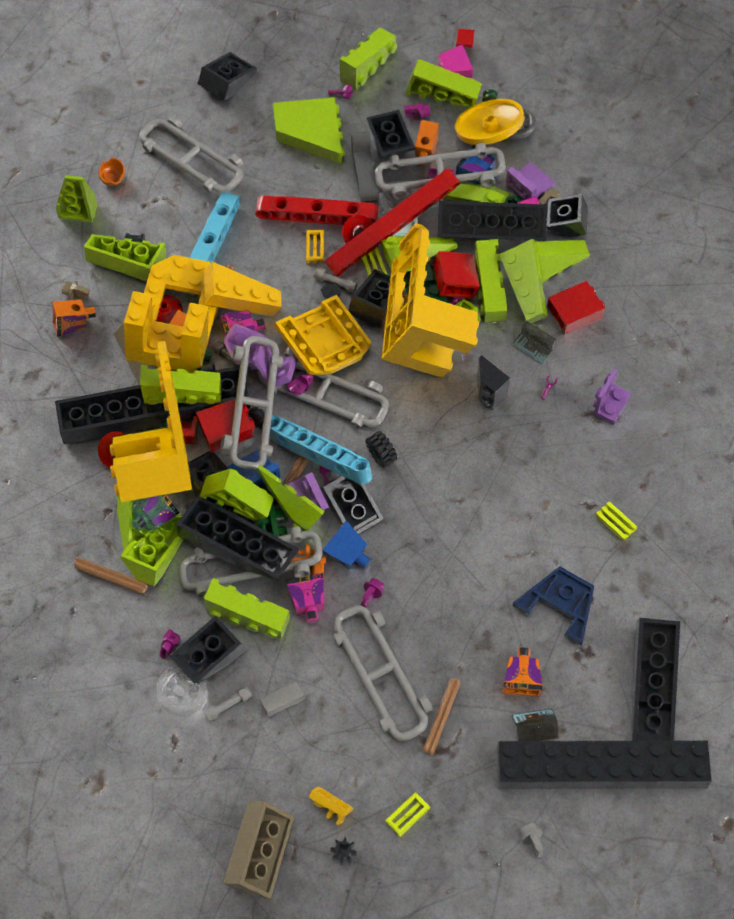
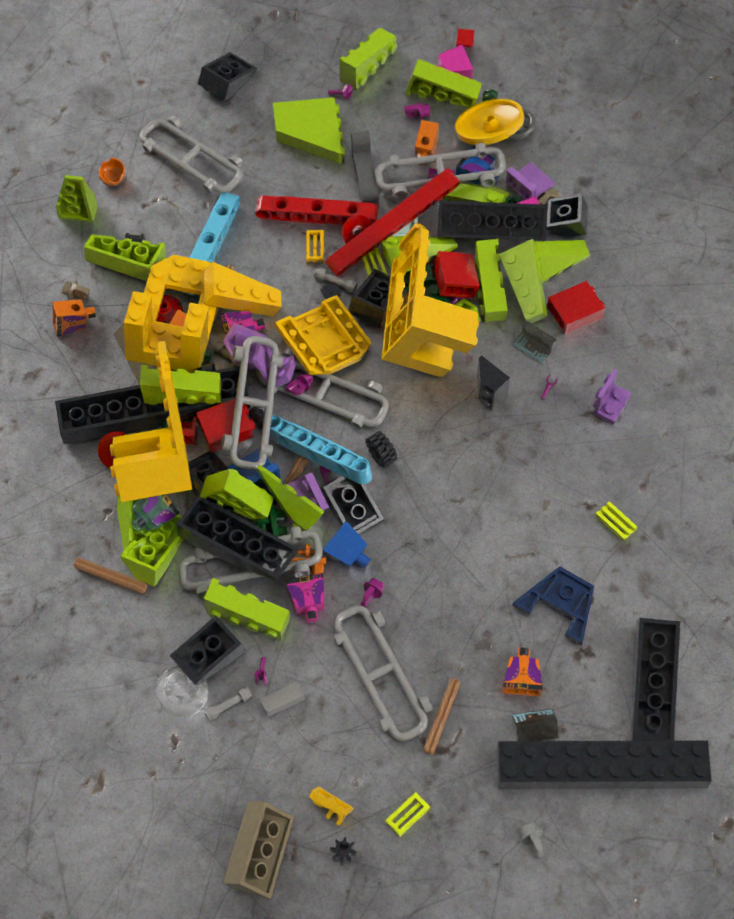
(169, 643): magenta piece -> none
(261, 673): none -> magenta hand
(389, 134): black slope -> none

